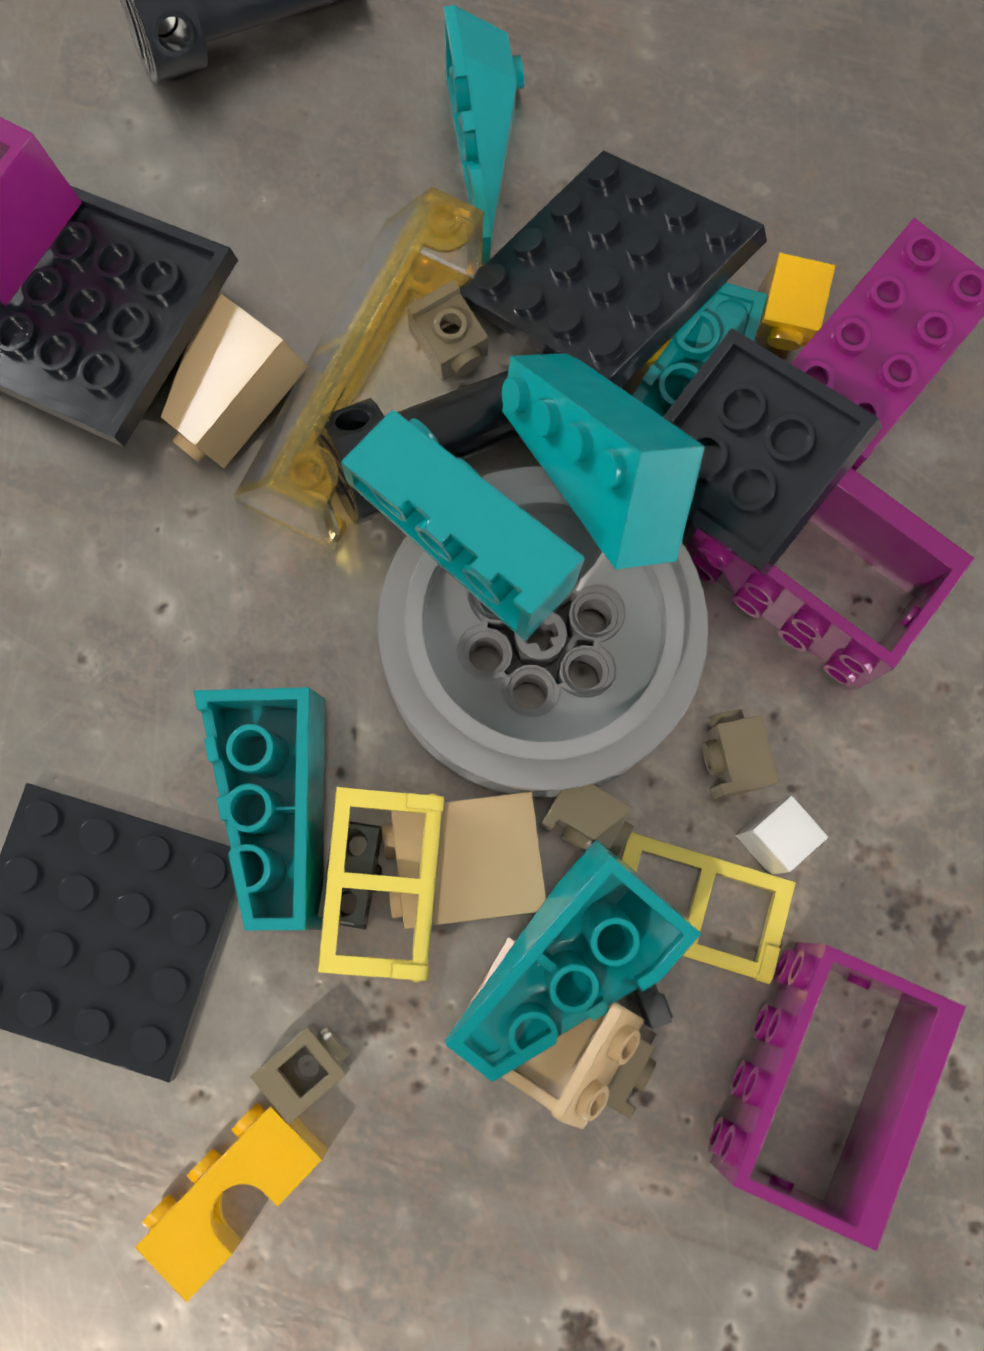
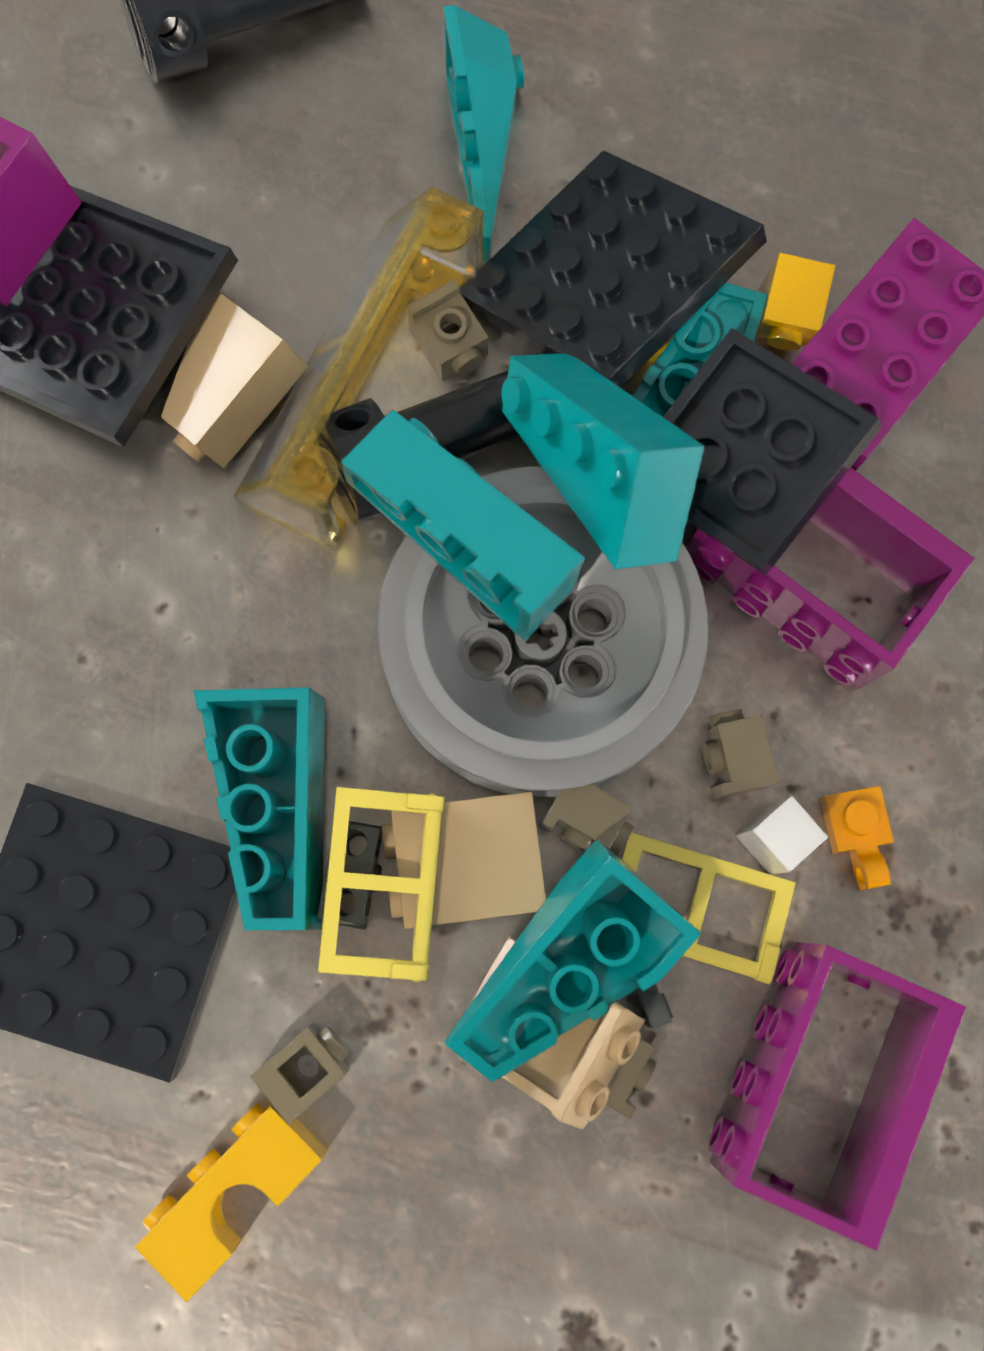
(858, 825): none -> light orange plate

